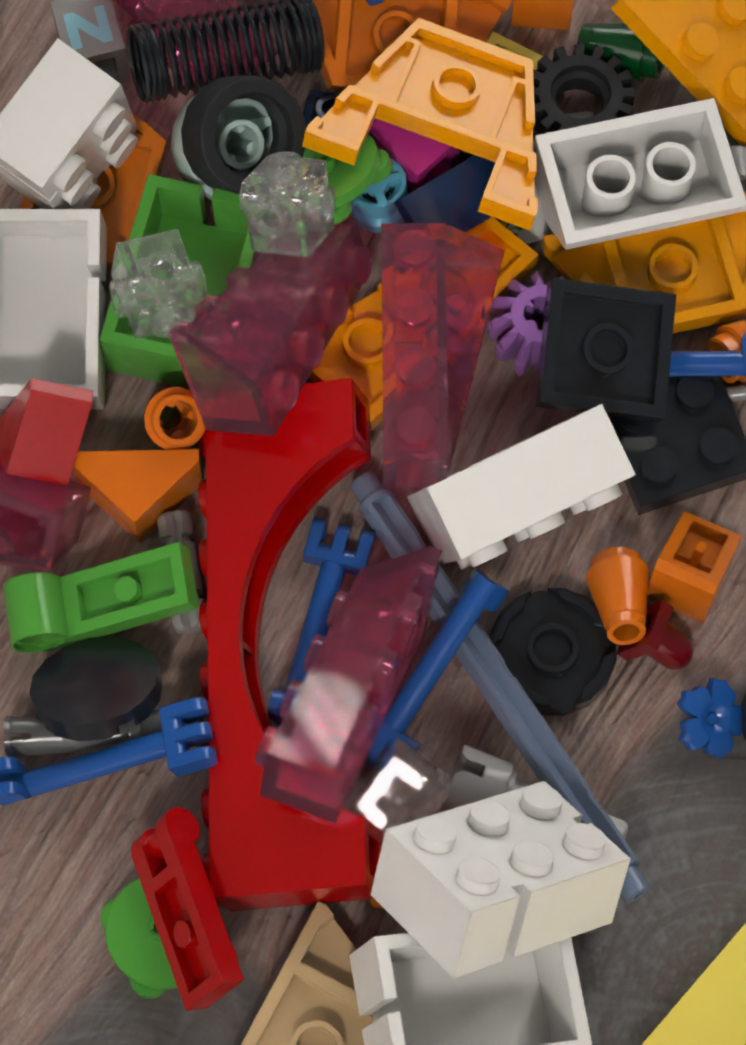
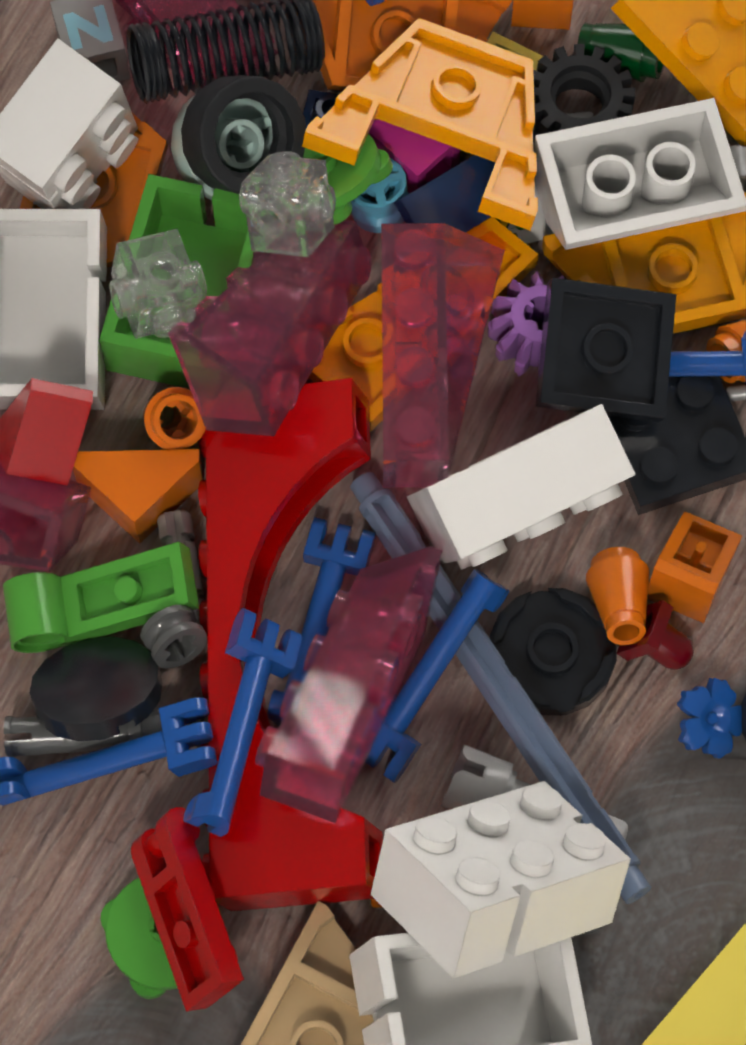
(173, 636): none -> dark grey bush
(260, 660): none -> blue hinge
(402, 788): clear brick -> none

